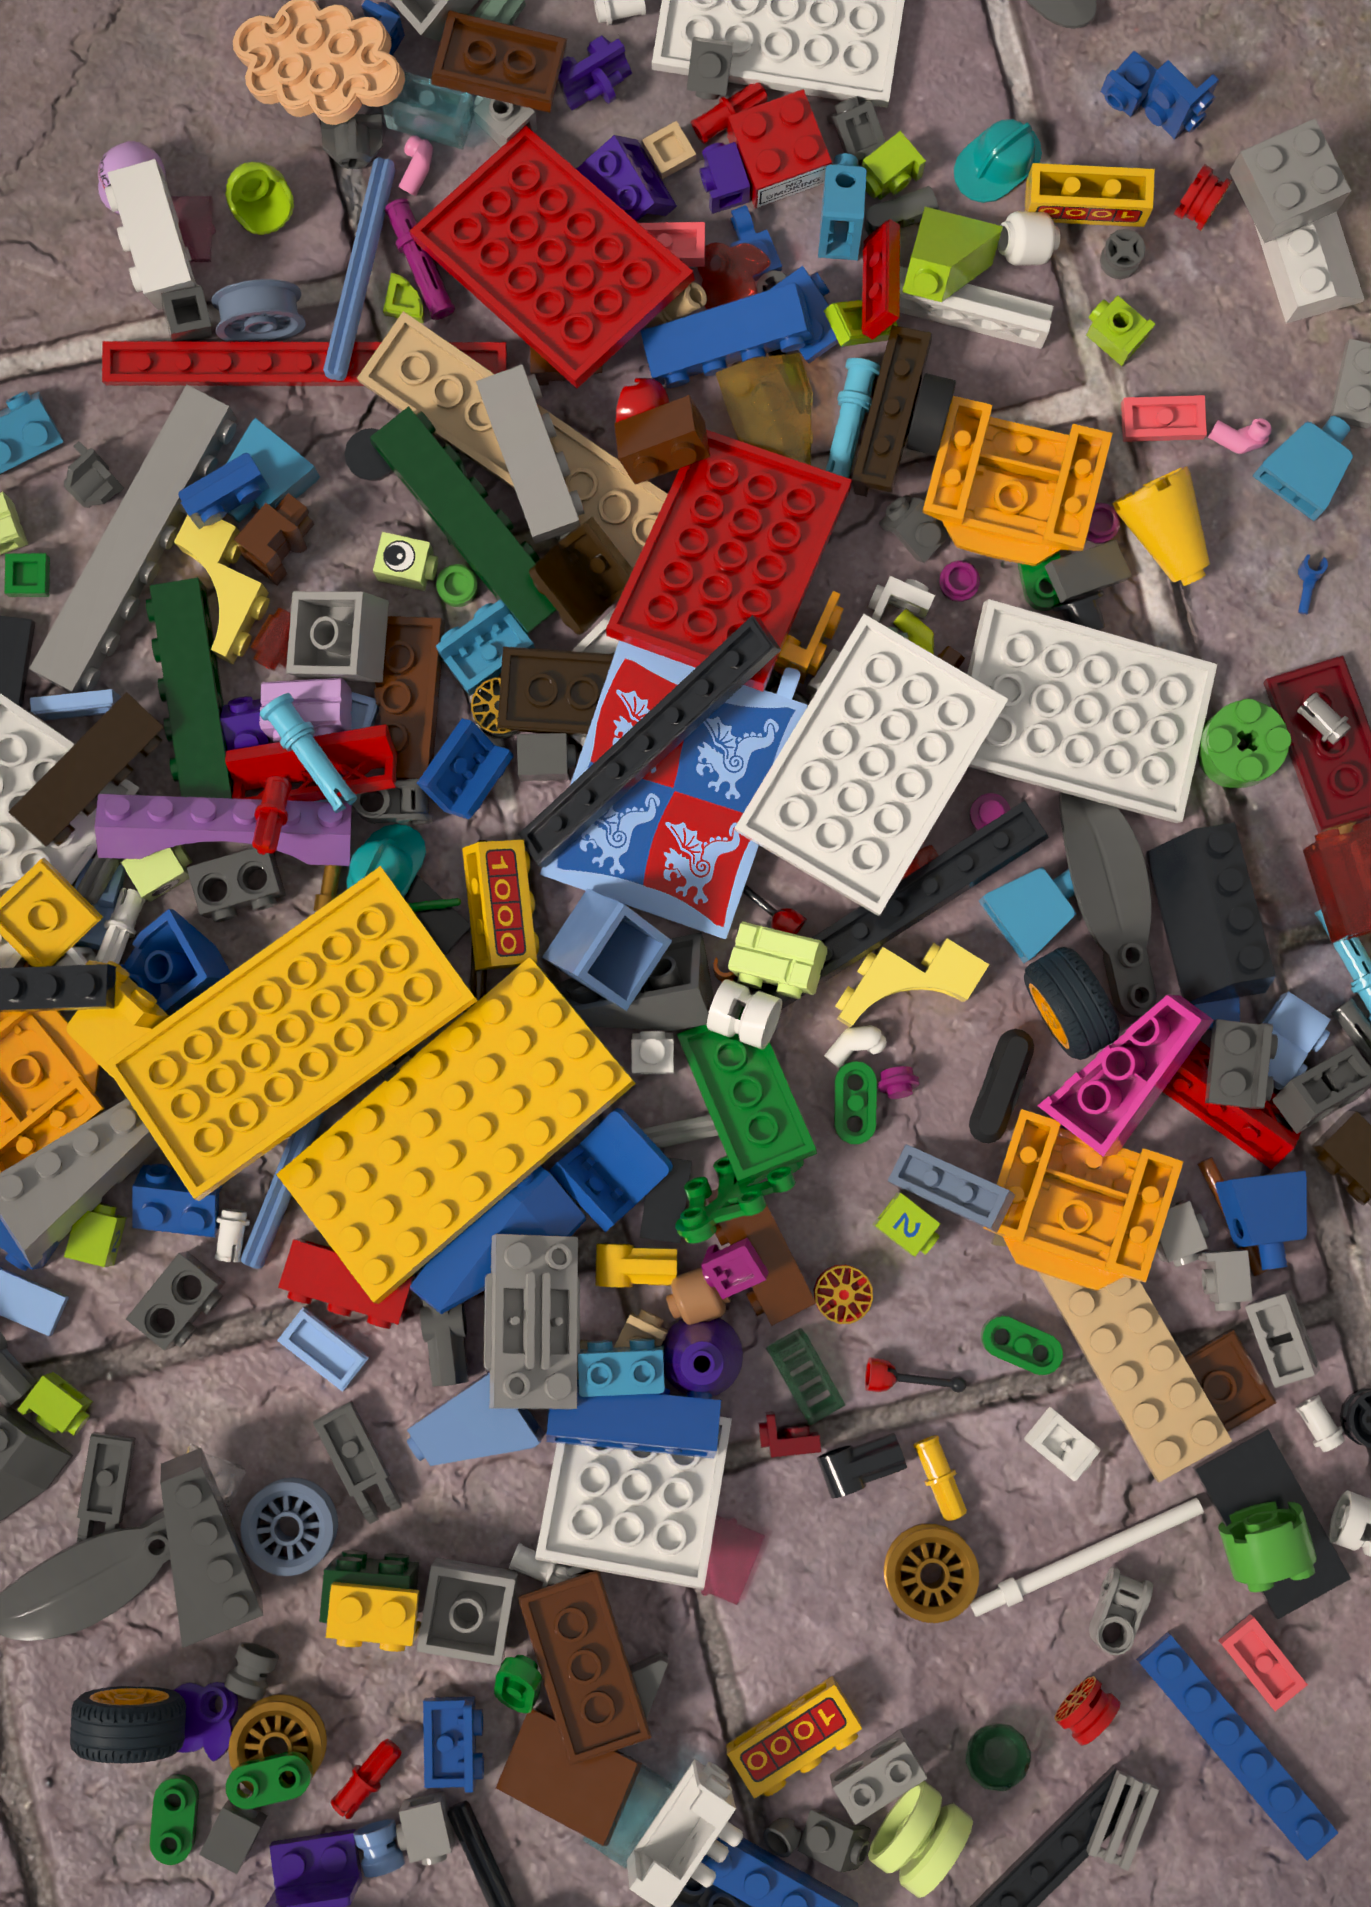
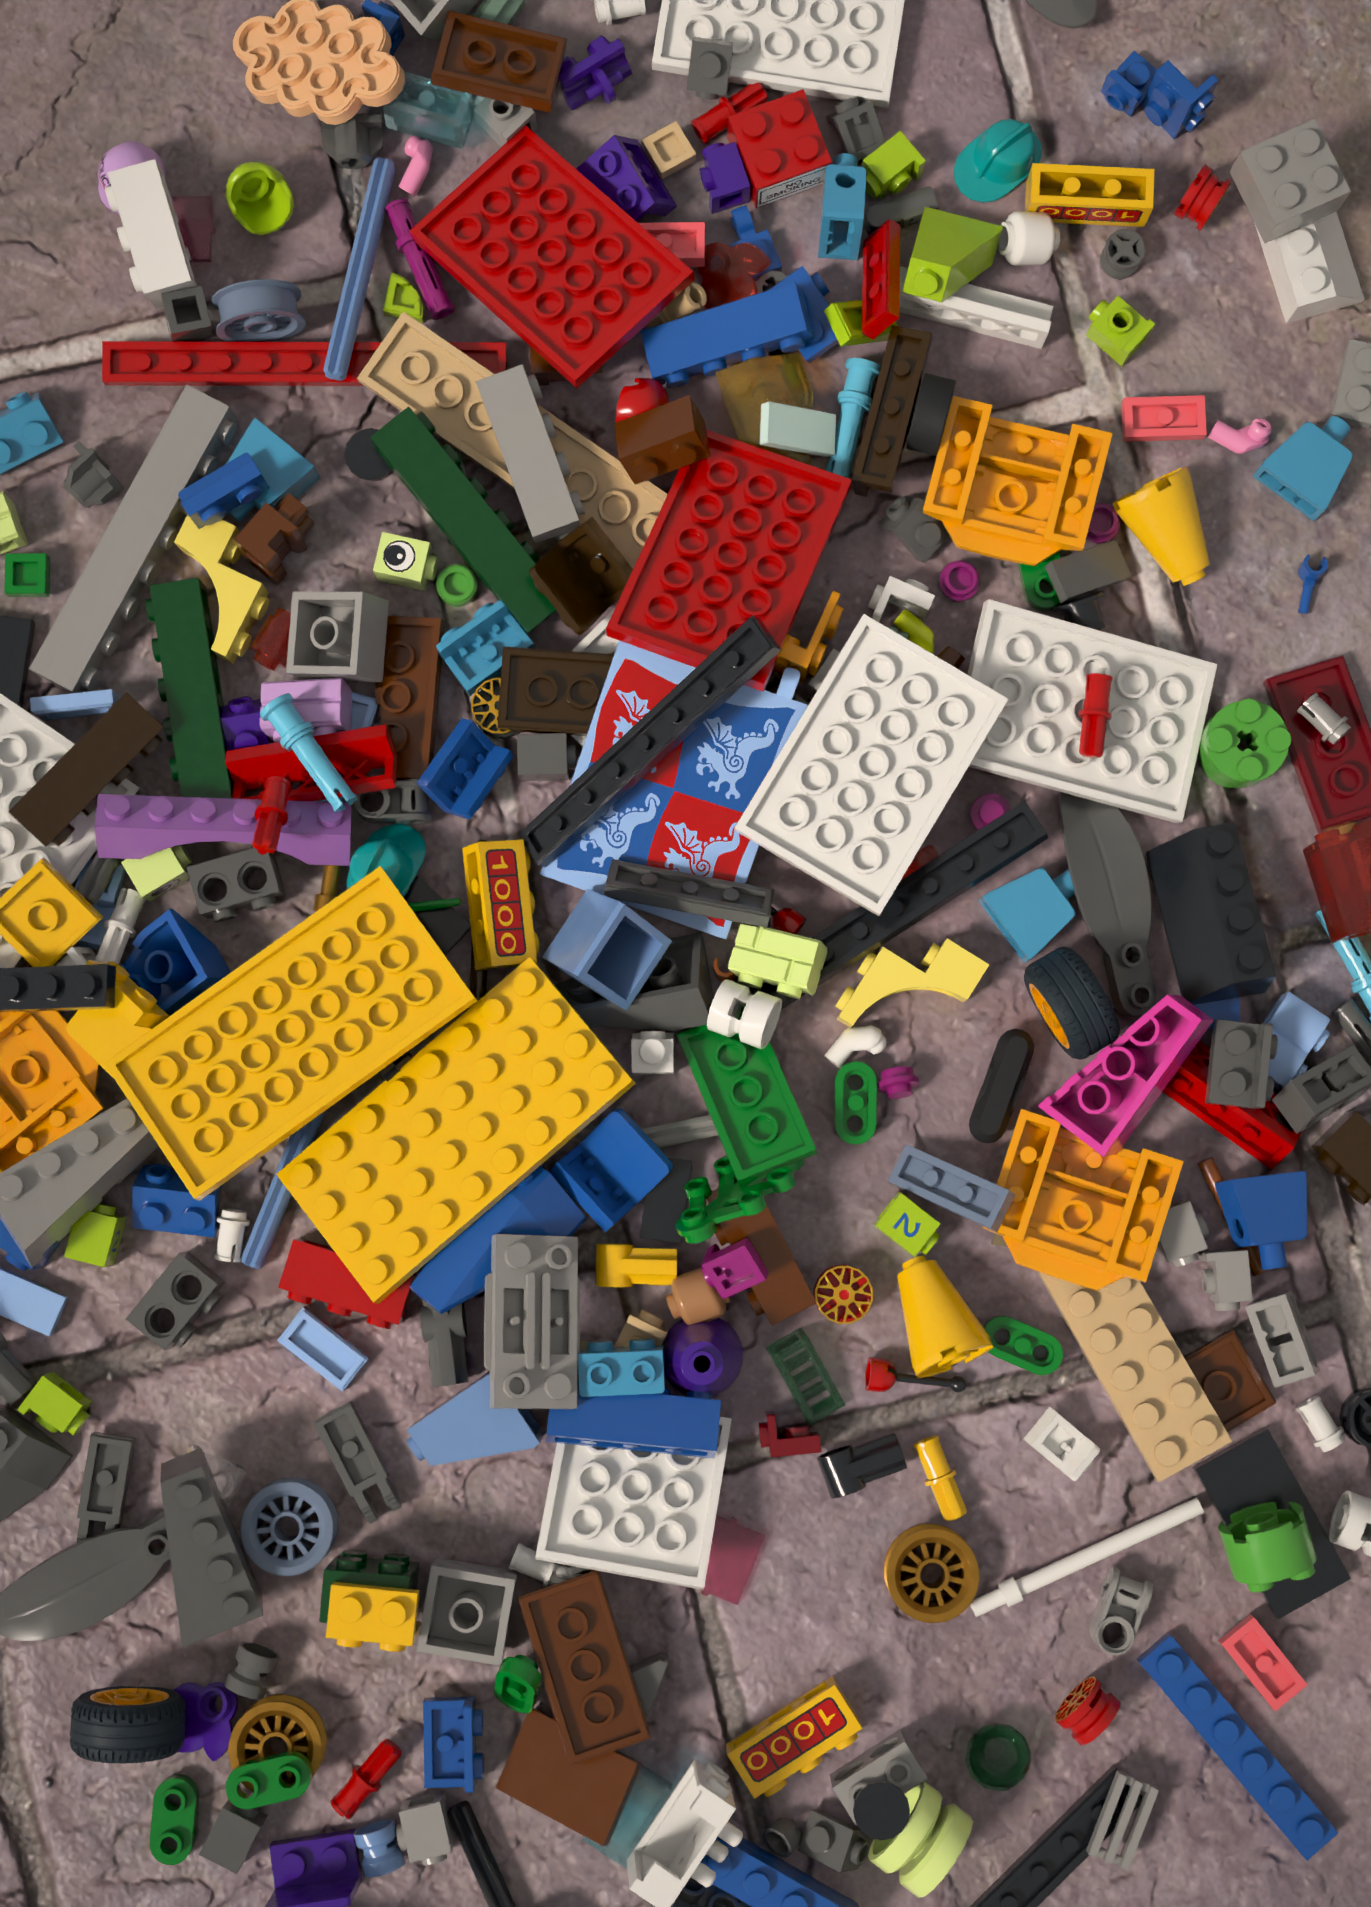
(689, 893): none -> dark grey tile
(797, 429): none -> light aqua tile
(881, 1810): none -> black piece
(937, 1320): none -> yellow cone
(1095, 715): none -> red axle

